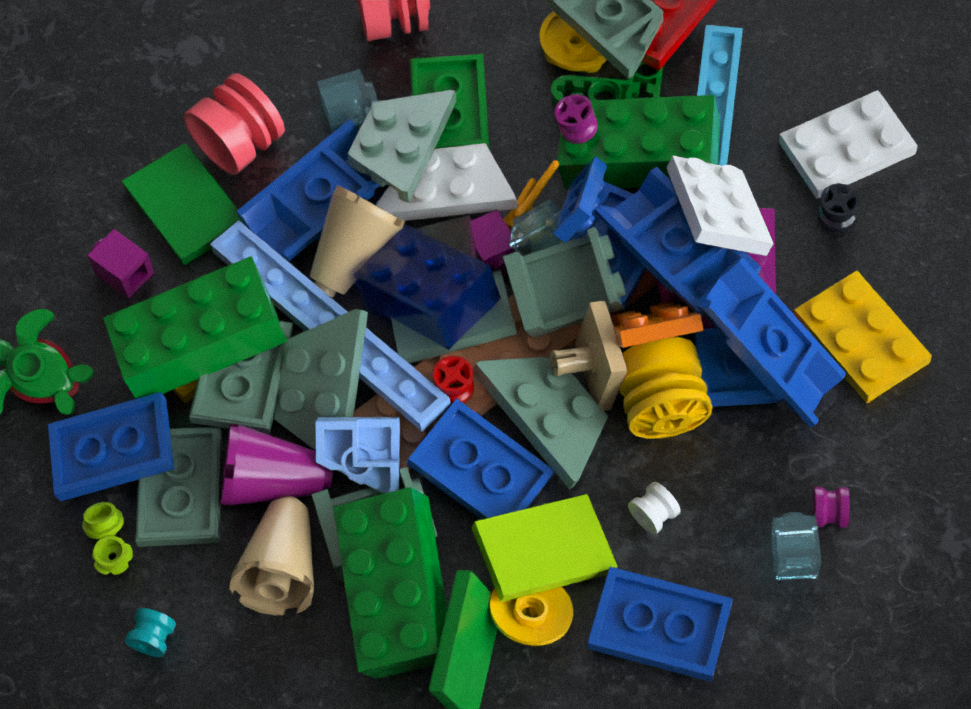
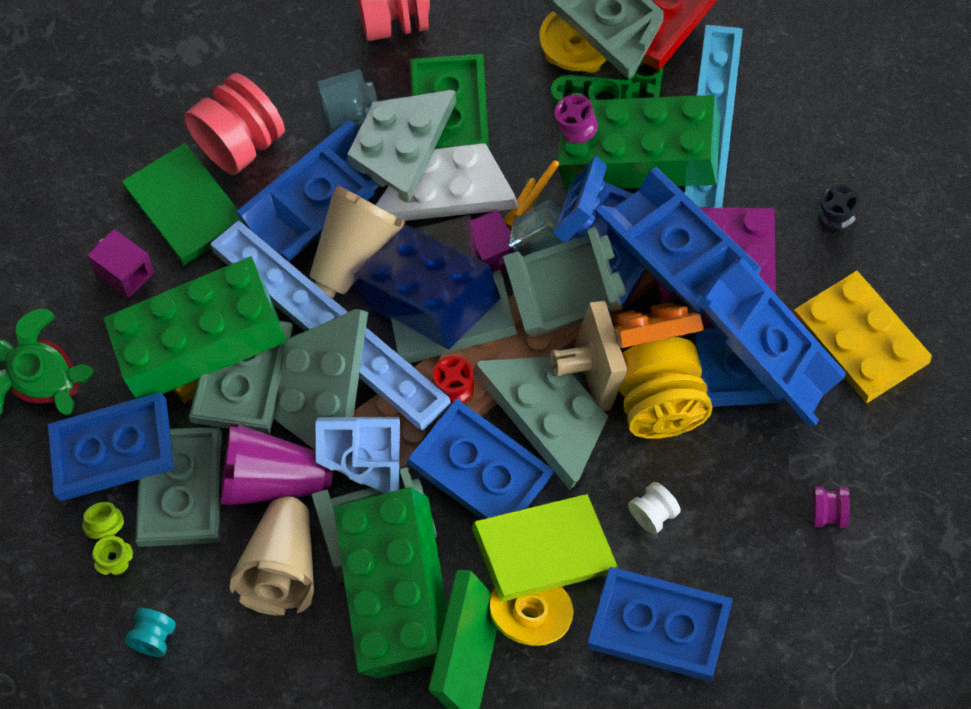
(719, 205): white plate -> none
(795, 546): clear light blue brick -> none
(847, 143): white plate -> none

